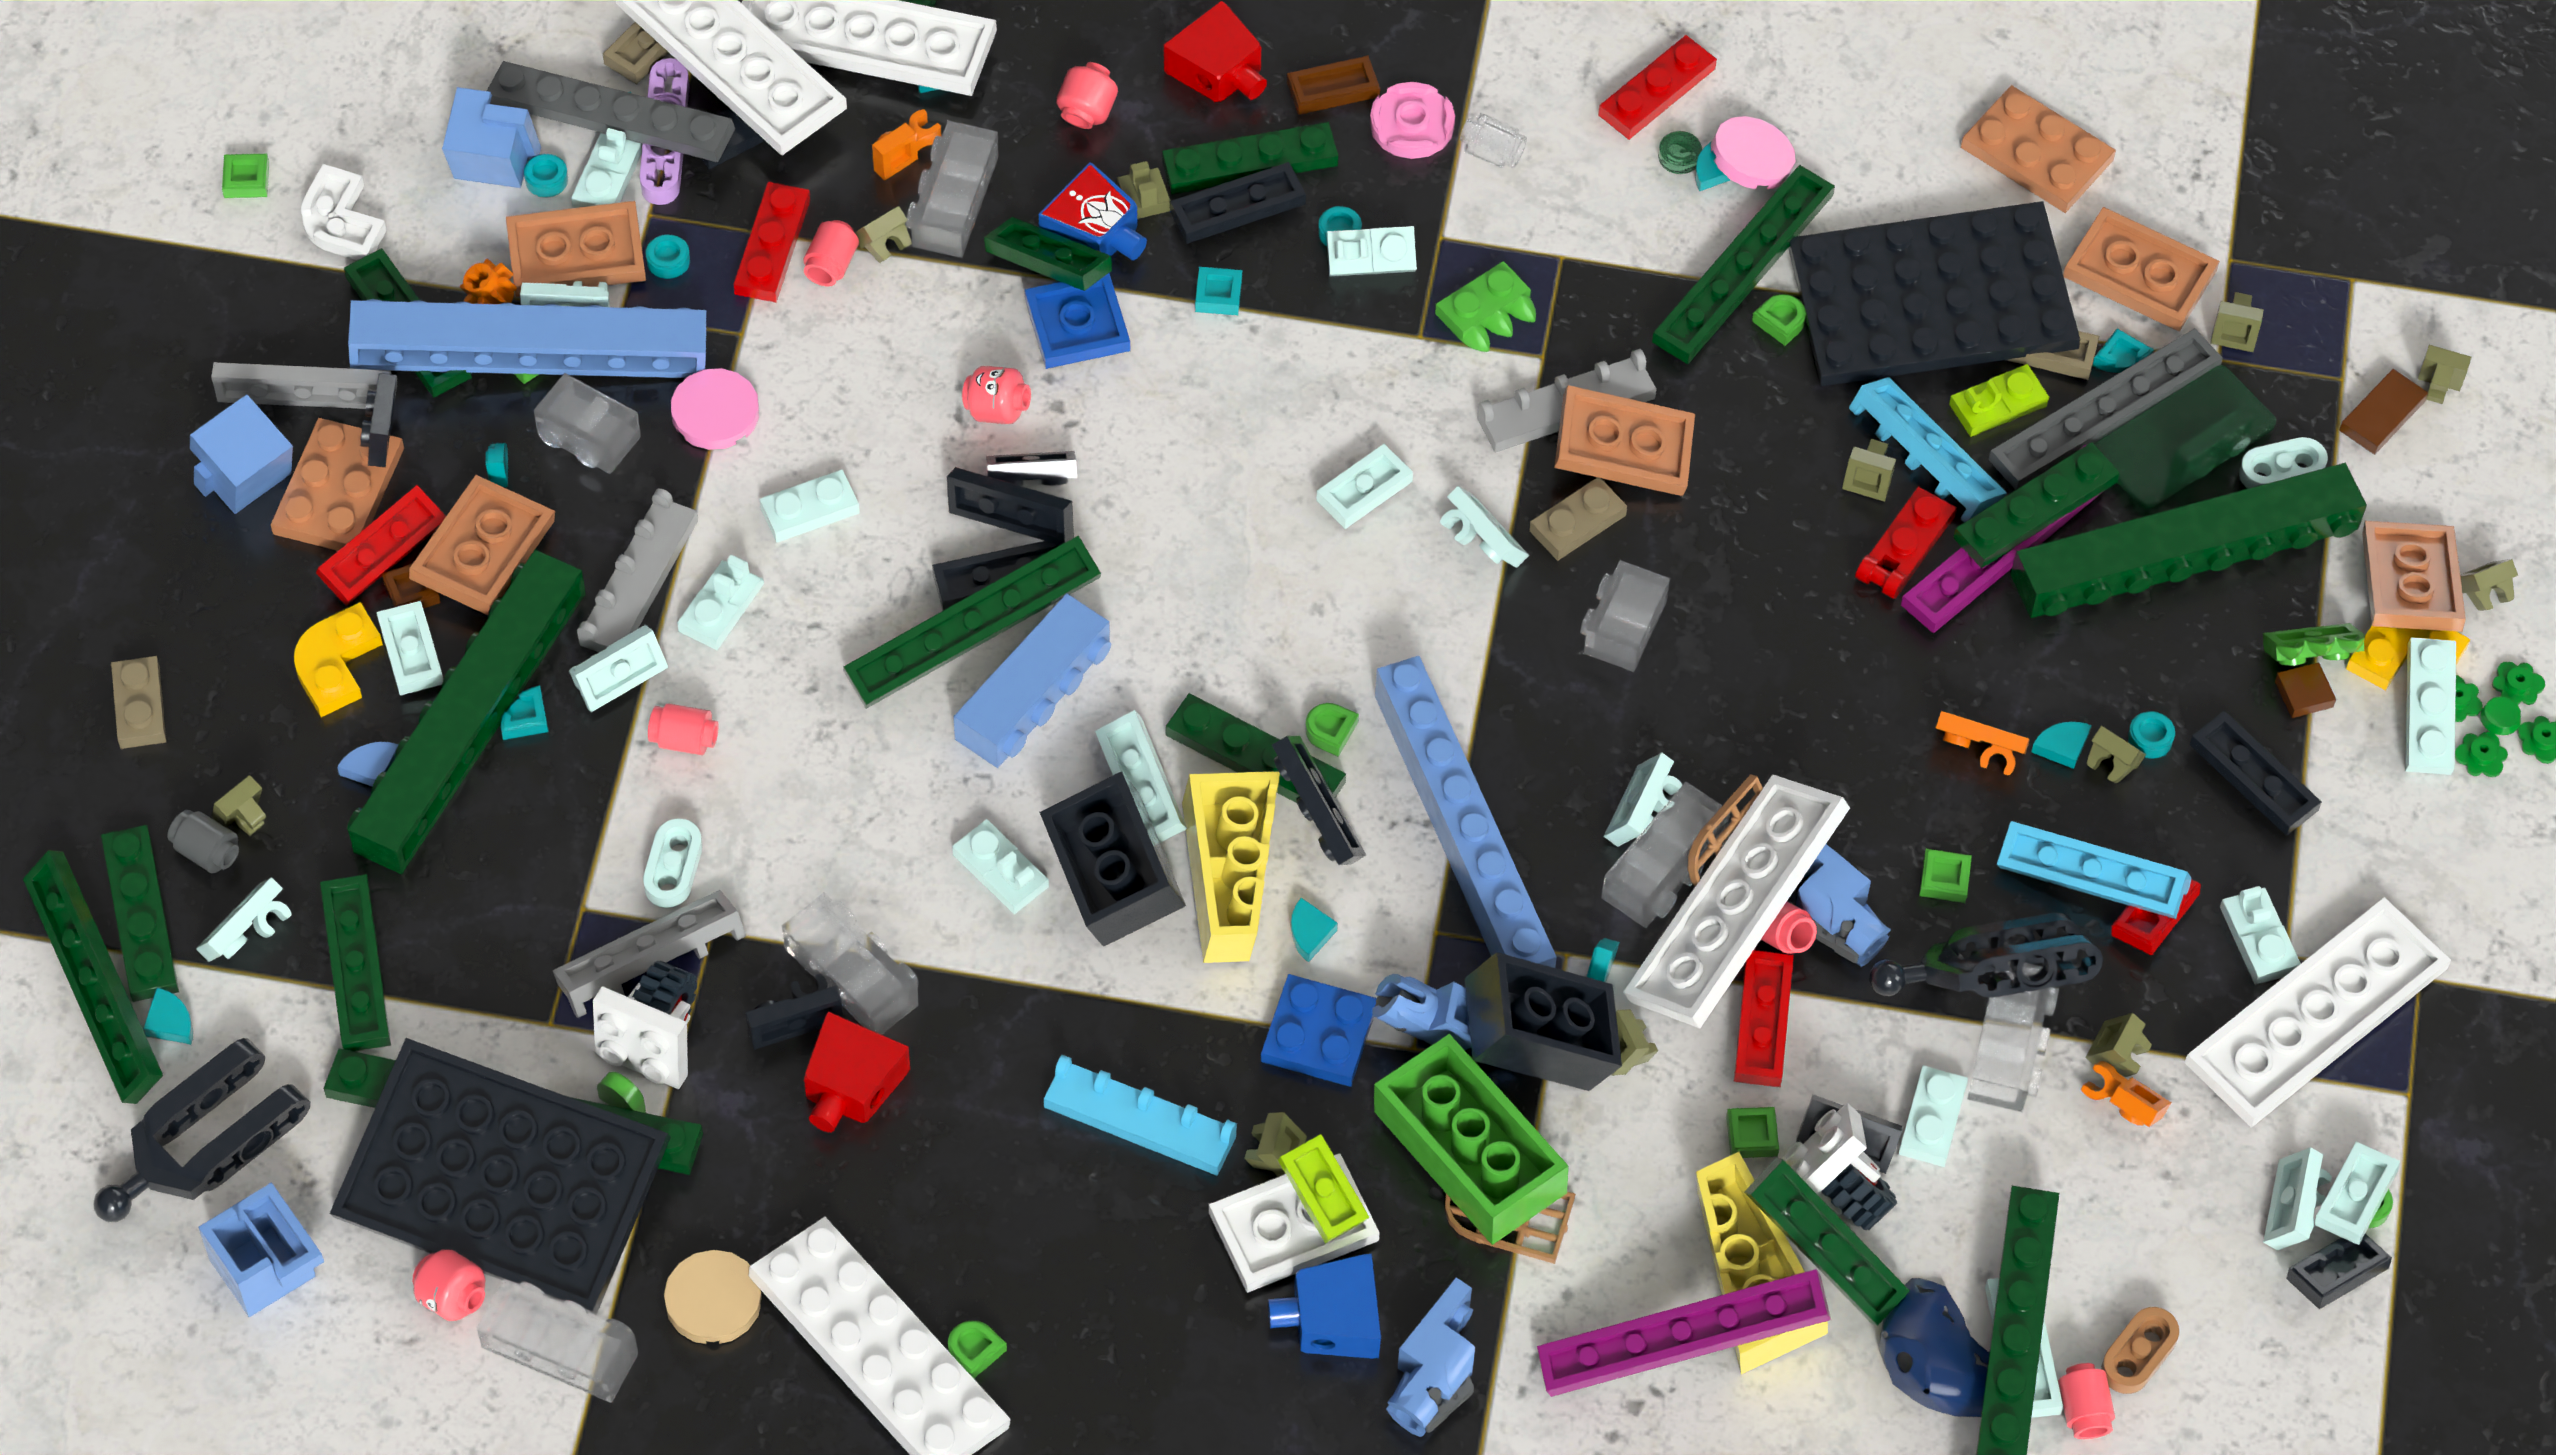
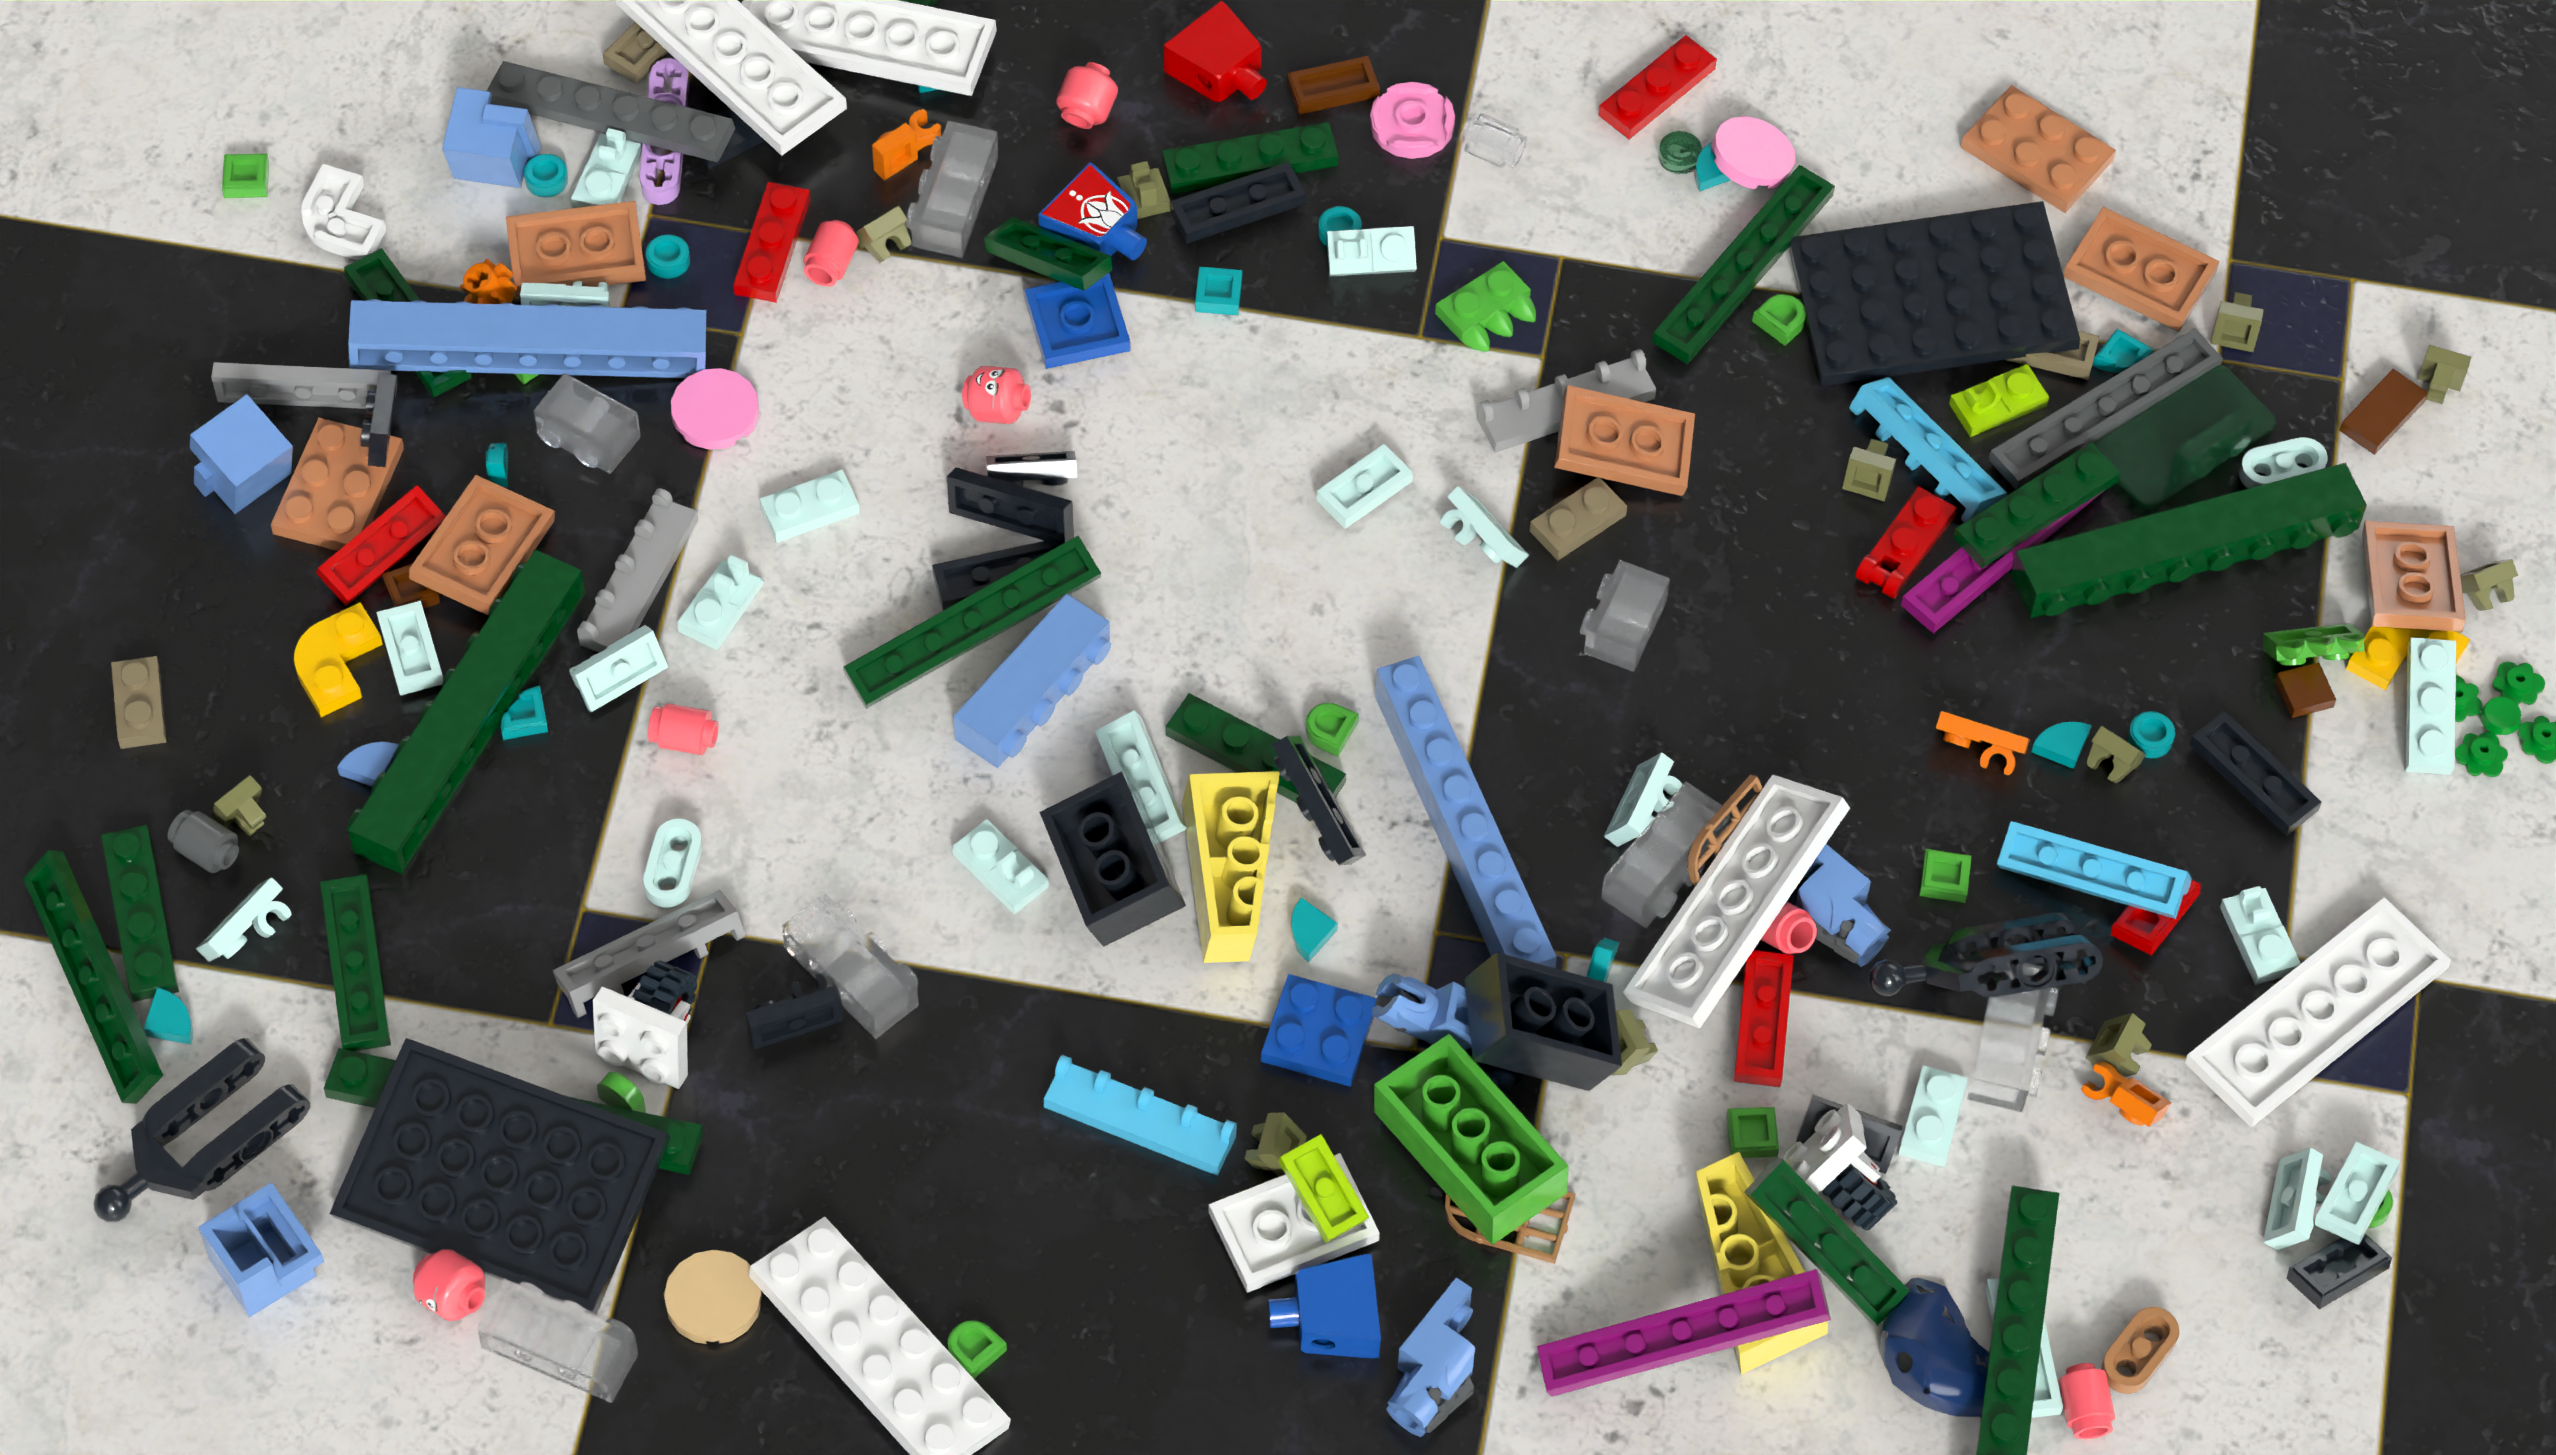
(852, 1072): red torso -> none

